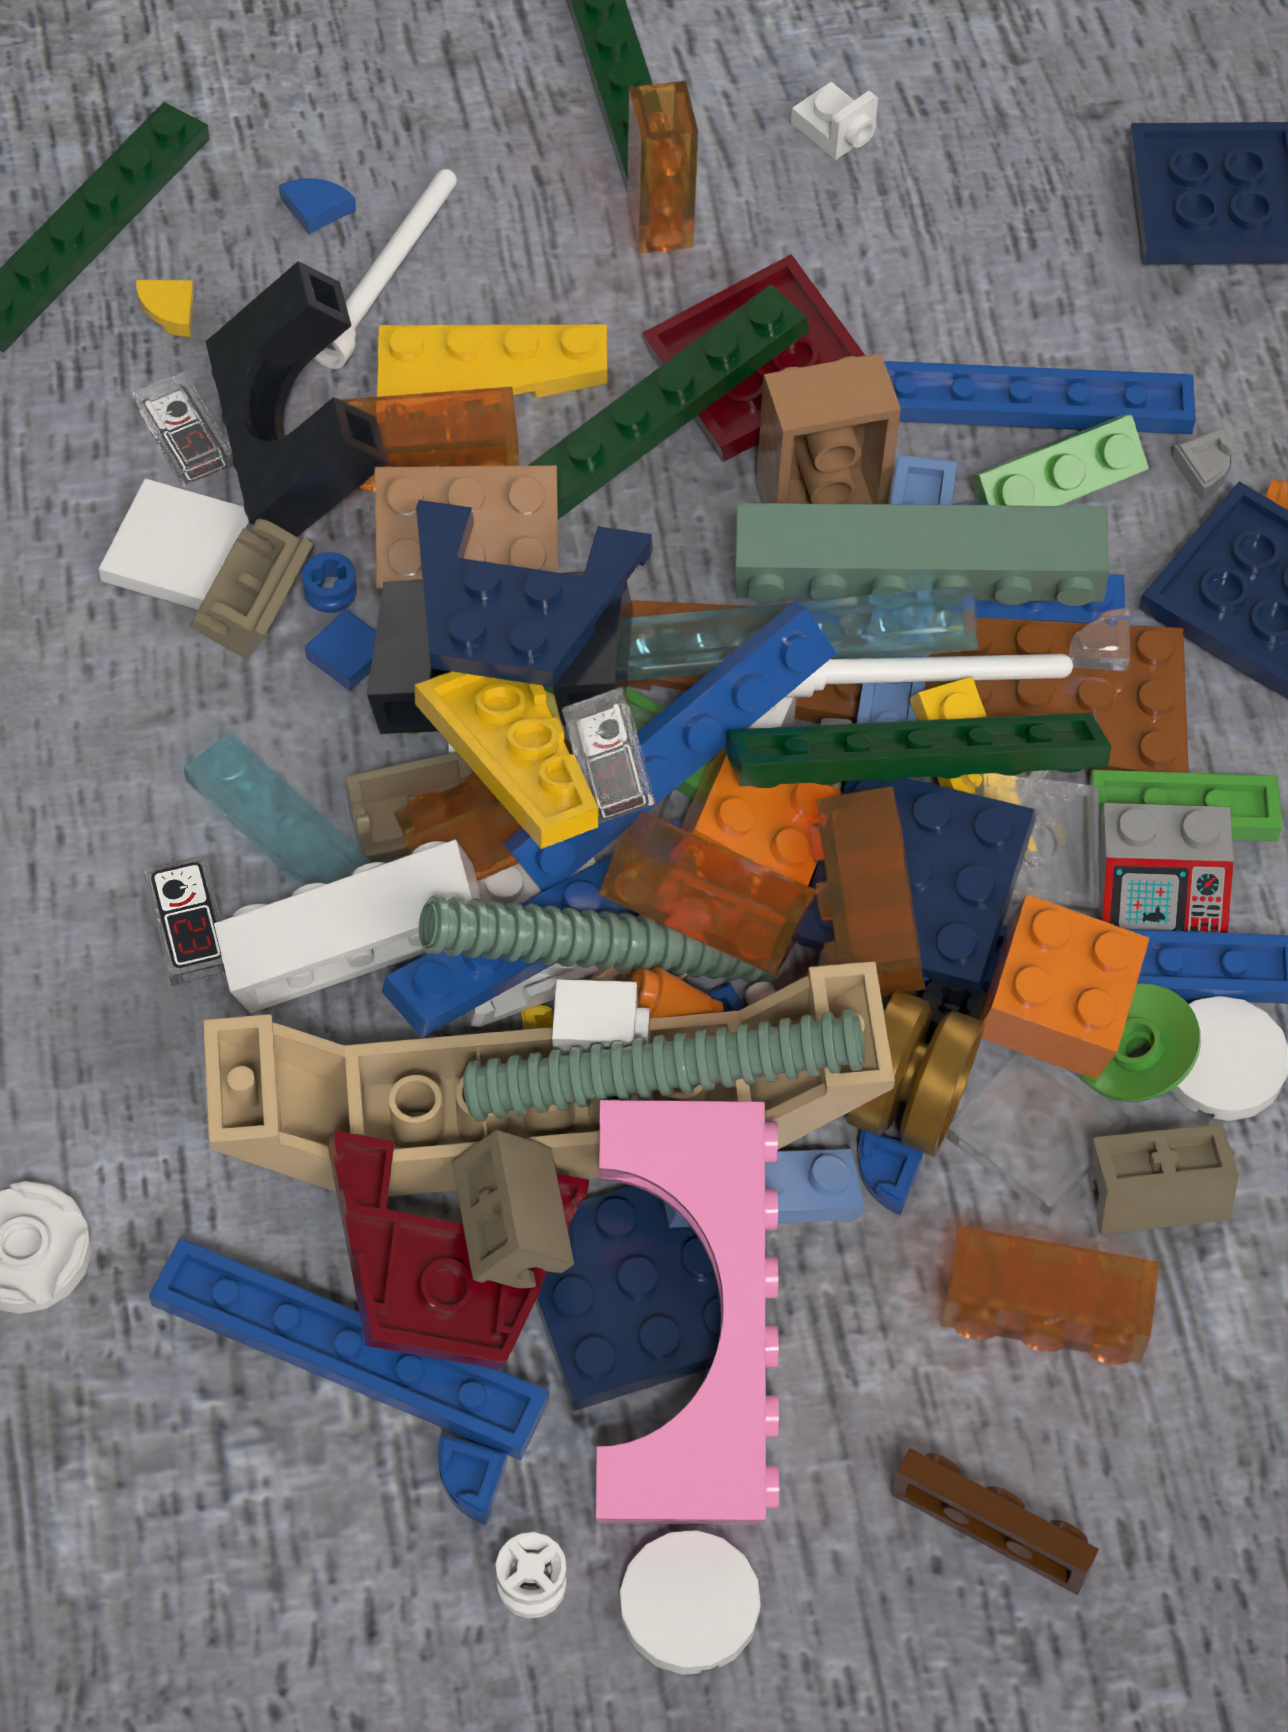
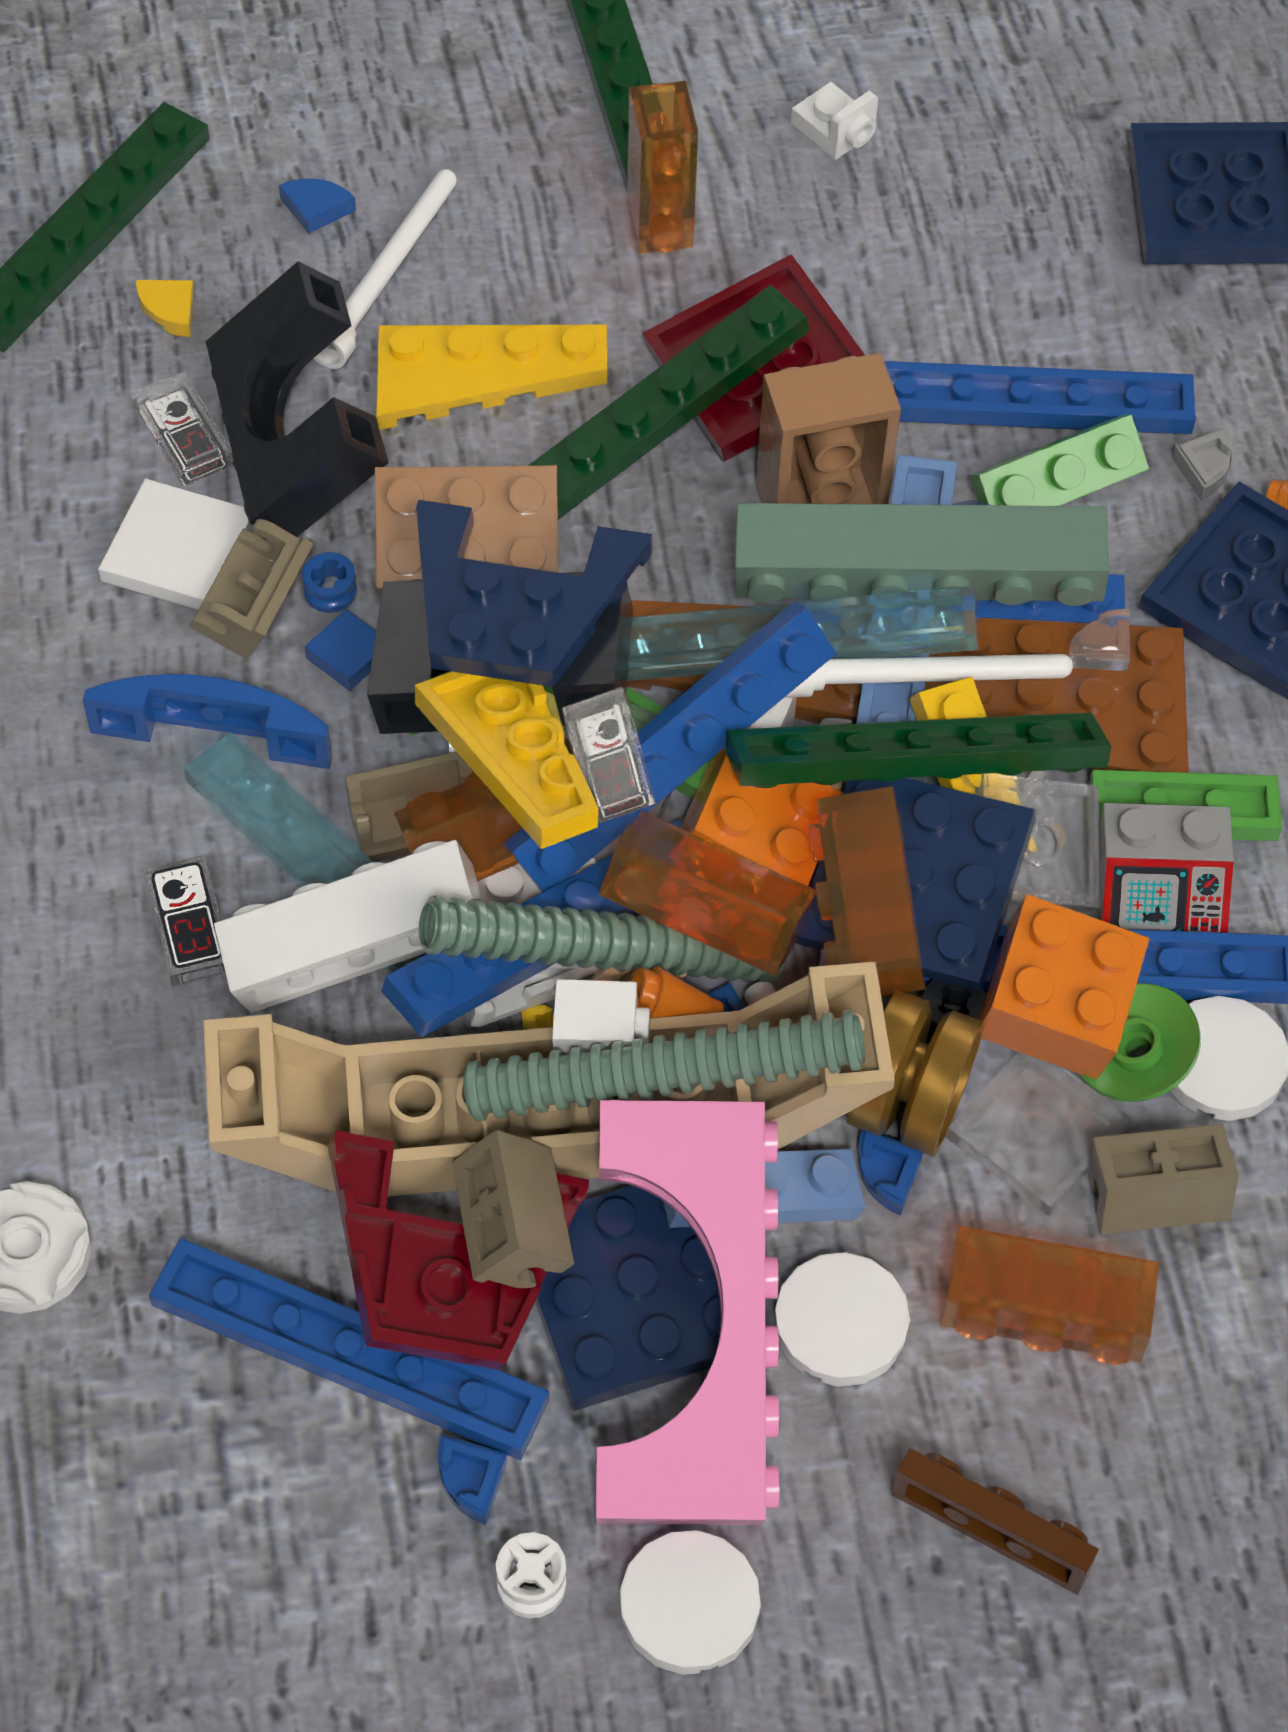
(134, 705): none -> blue slope
(445, 428): clear orange brick -> none
(842, 1319): none -> white tile

